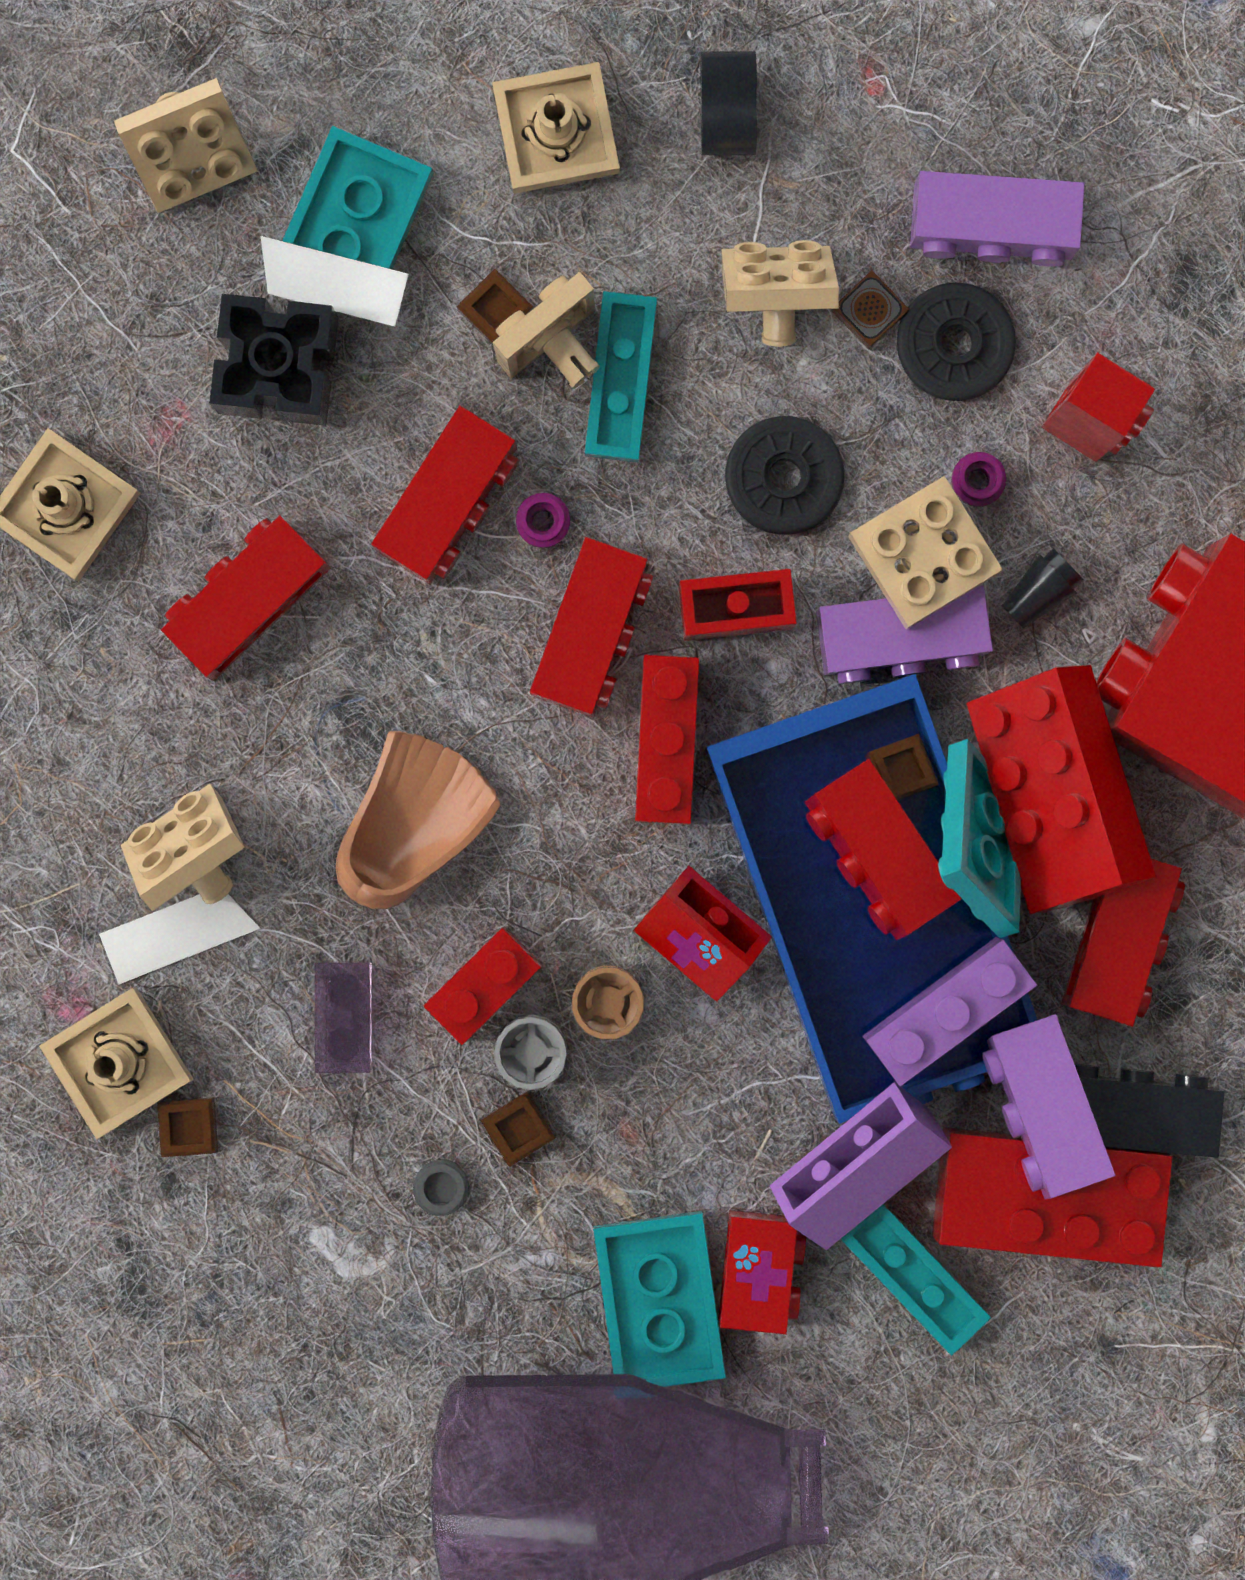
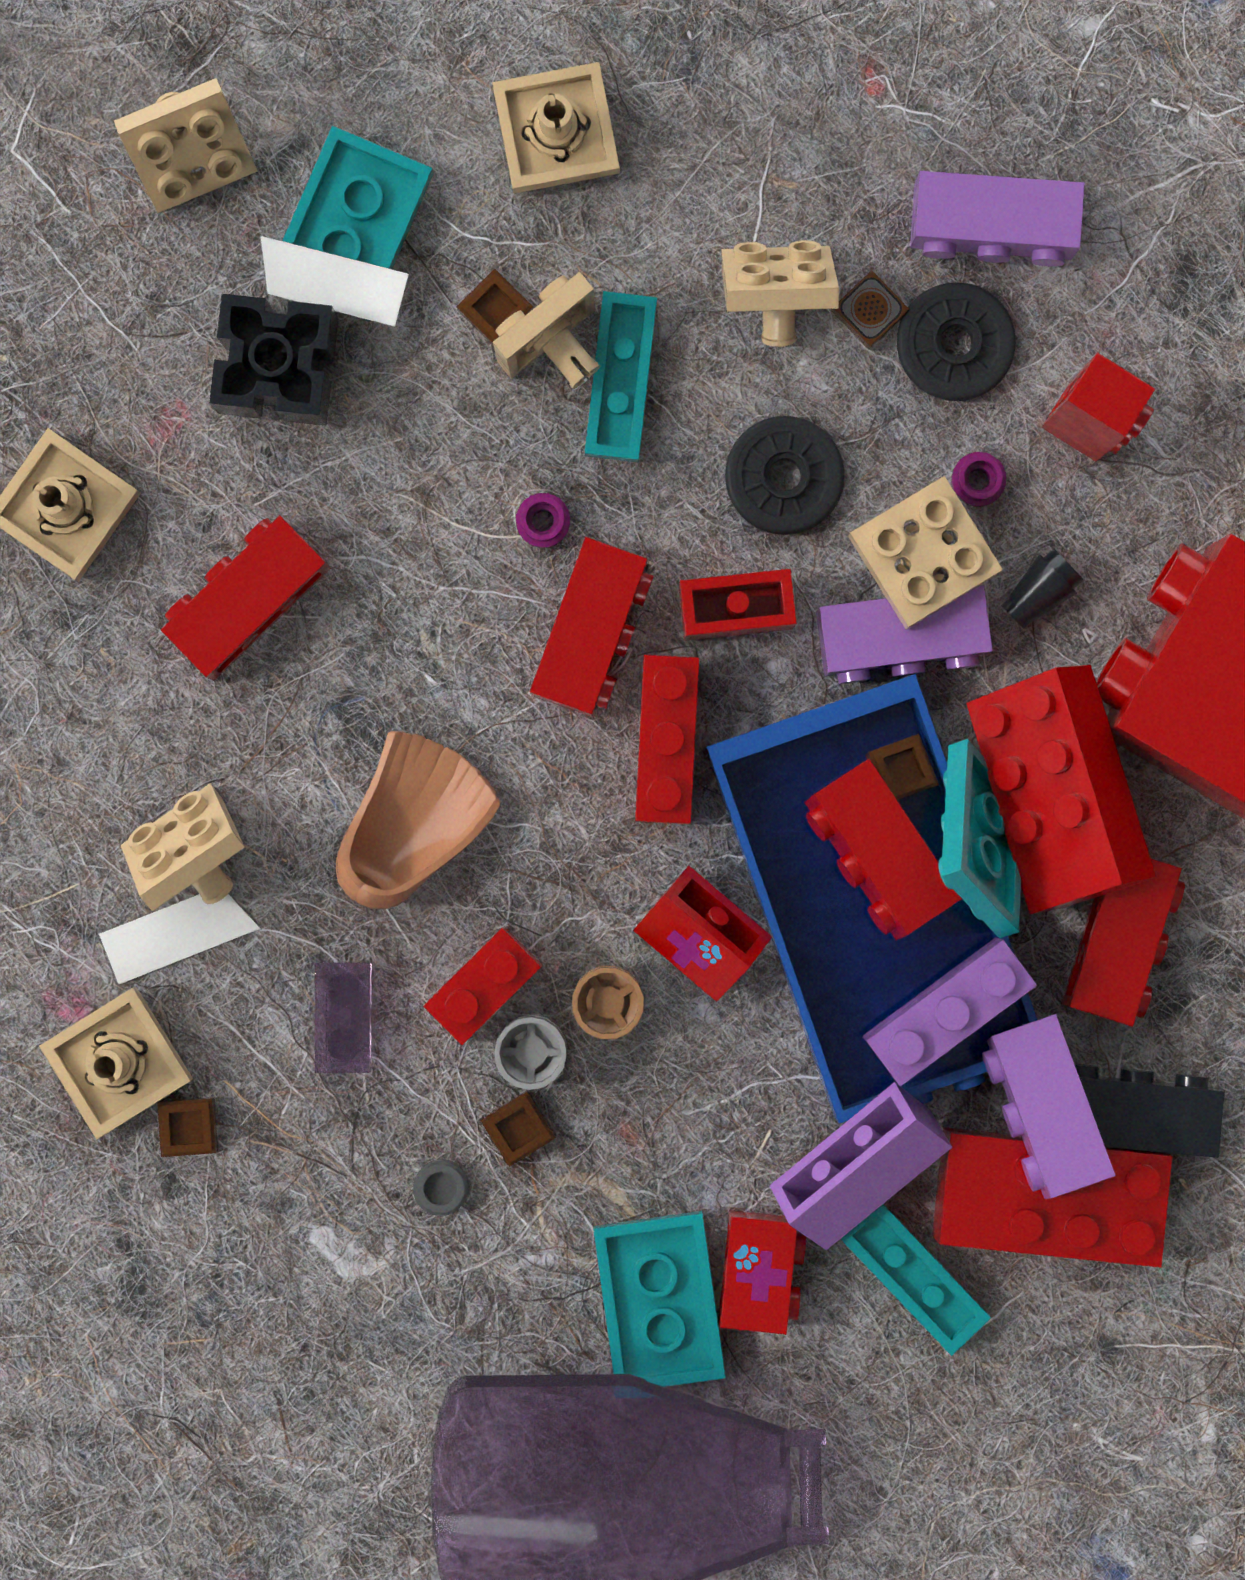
(447, 496): red brick -> none
(728, 102): black axle -> none

